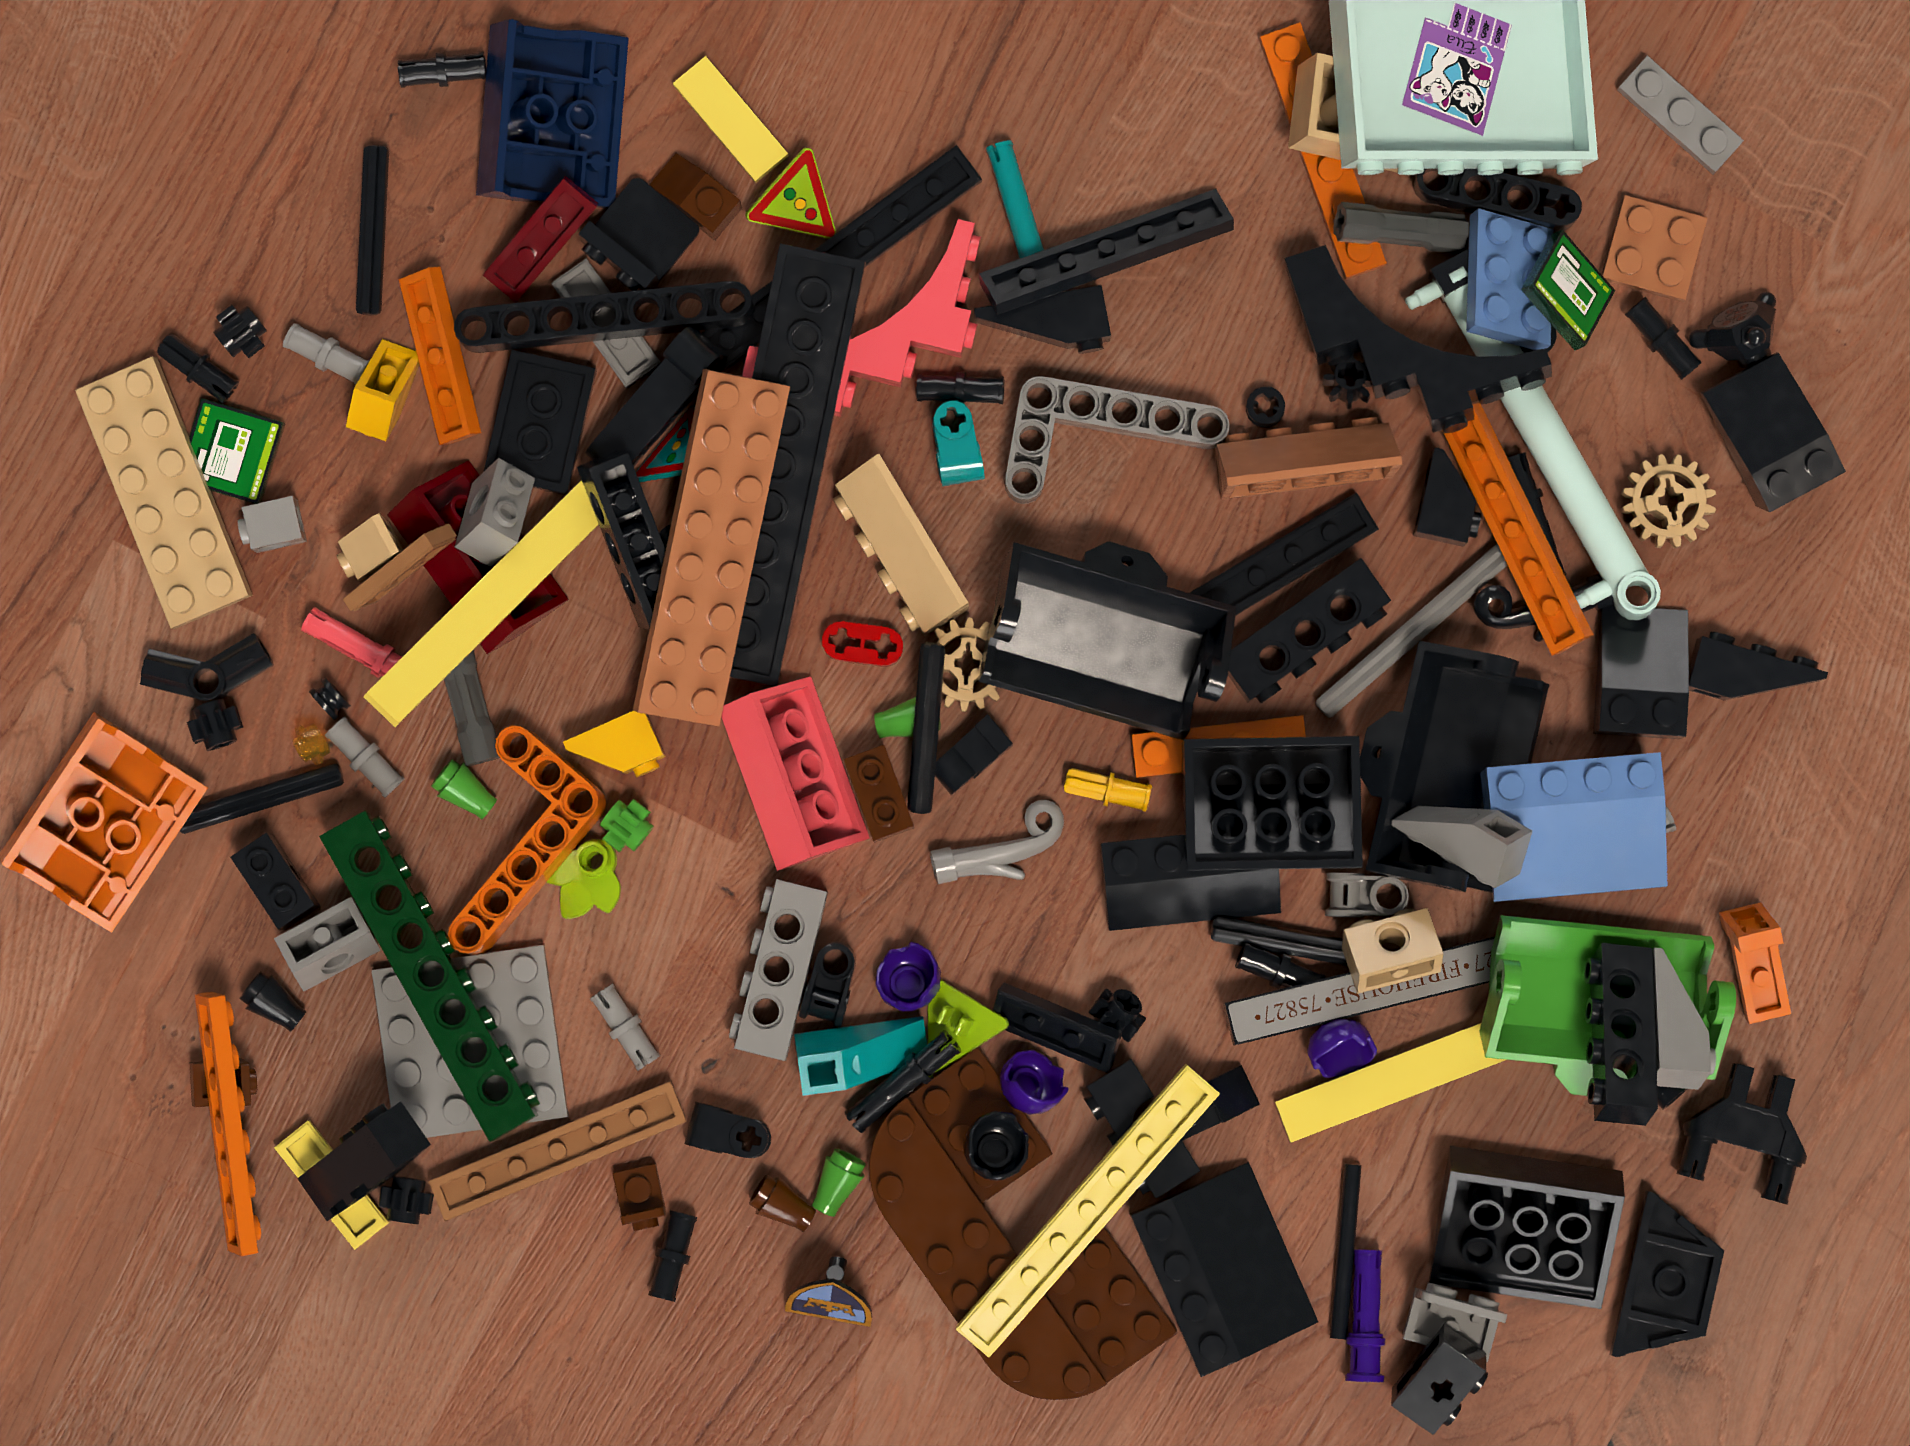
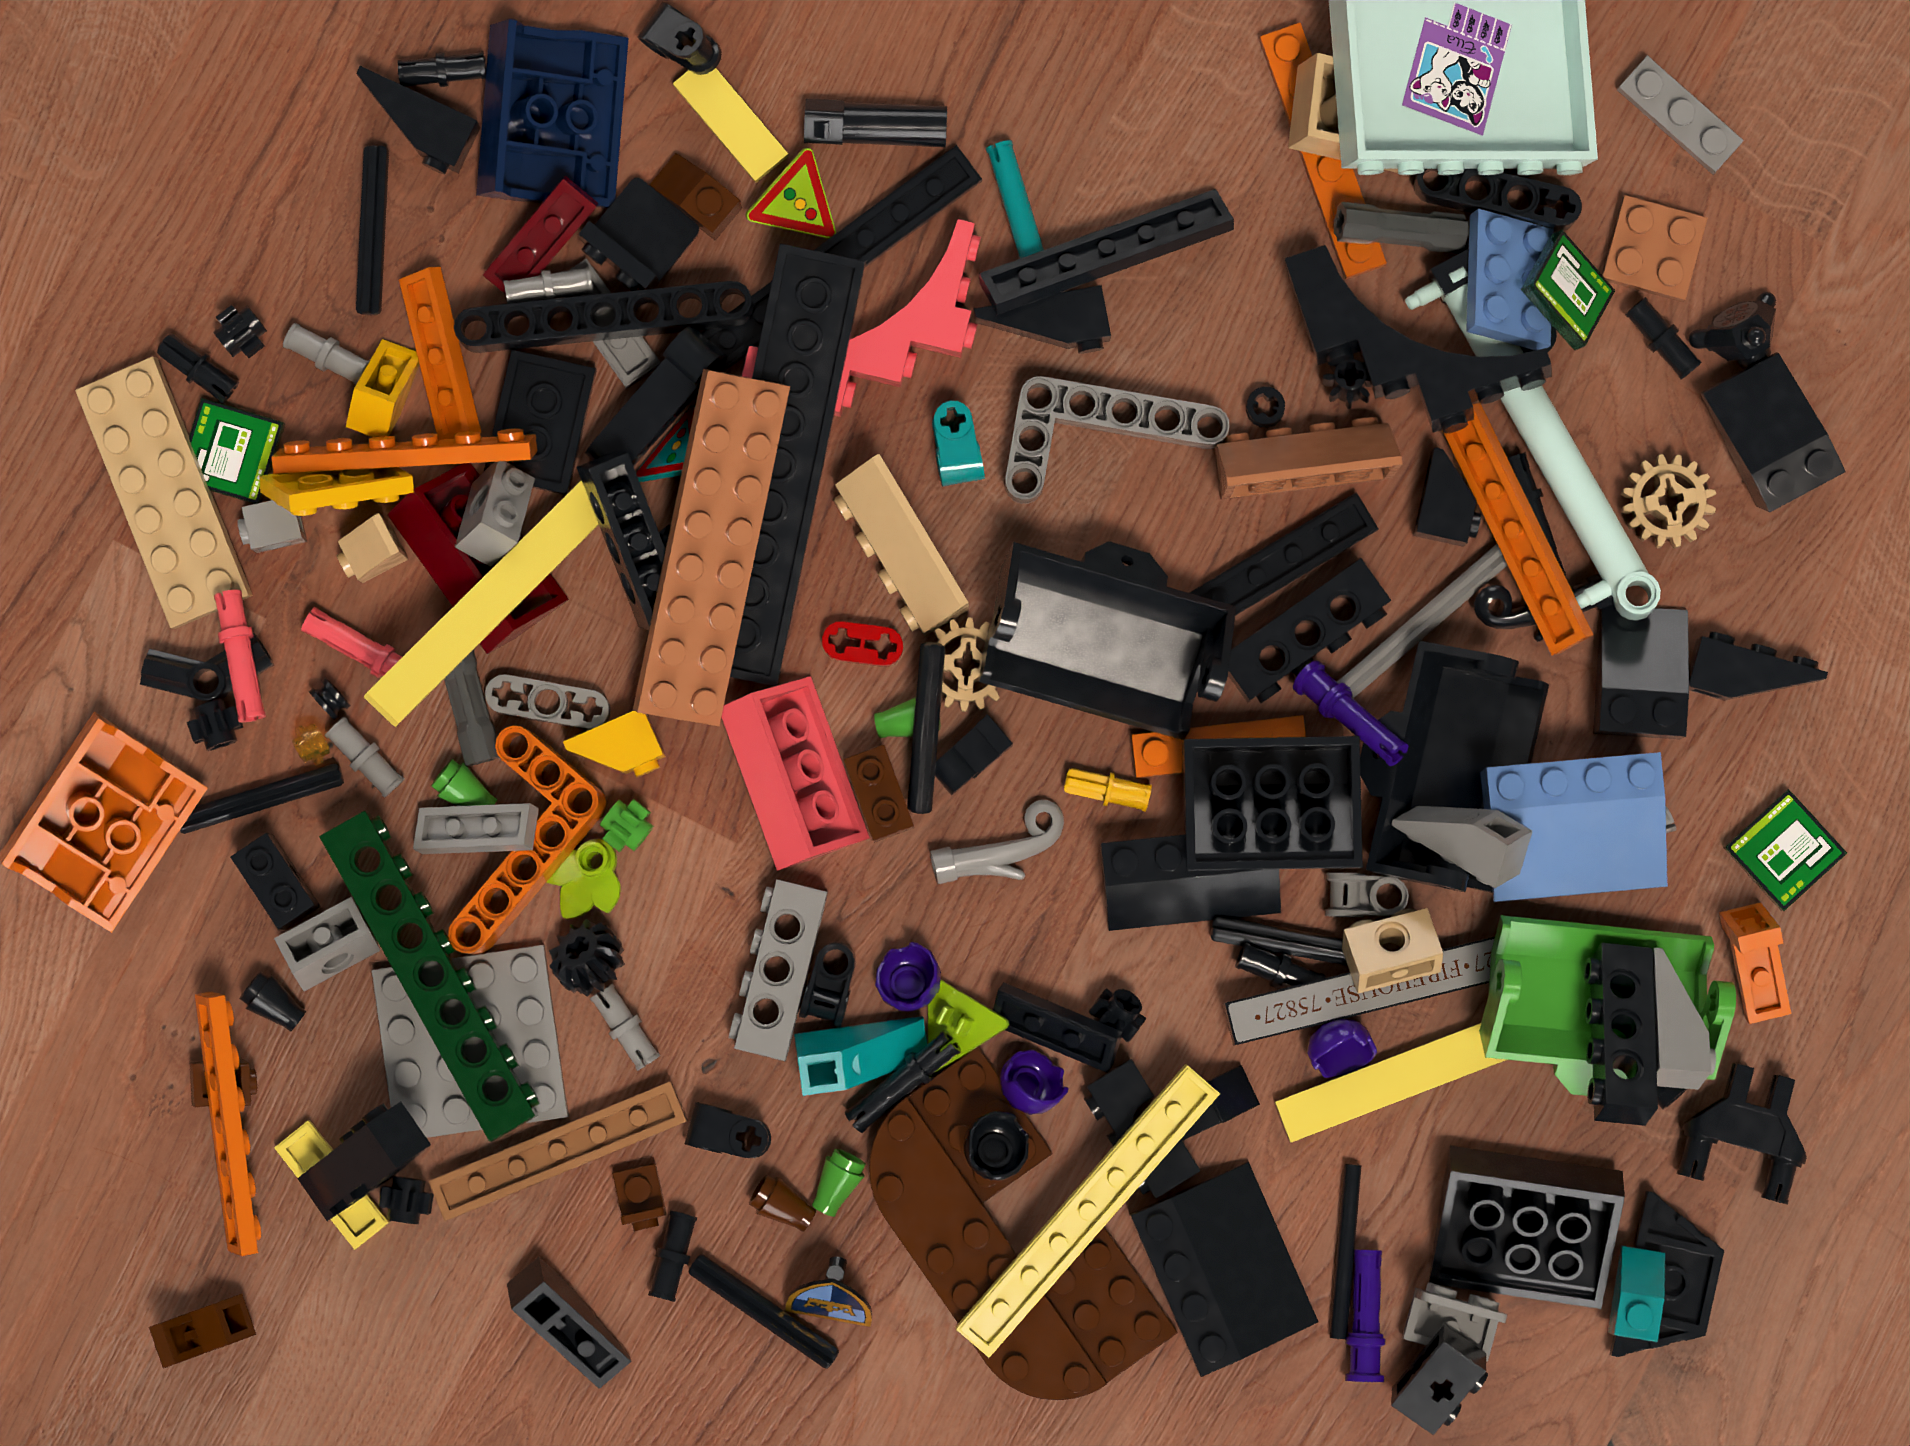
(202, 1330): none -> reddish brown brick
(238, 648): none -> coral pin
(342, 489): none -> yellow plate
(400, 568): medium nougat tile -> none
(421, 451): none -> orange plate
(430, 127): none -> black slope
(475, 828): none -> light grey plate
(518, 686): none -> light grey beam
(549, 286): none -> light grey pin
(566, 1322): none -> black slope
(586, 957): none -> black gear
(681, 40): none -> black piece
(763, 1311): none -> black axle
(874, 123): none -> black piece
(960, 388): black pin -> none
(1337, 702): none -> dark purple pin
(1638, 1294): none -> teal slope
(1785, 850): none -> tile

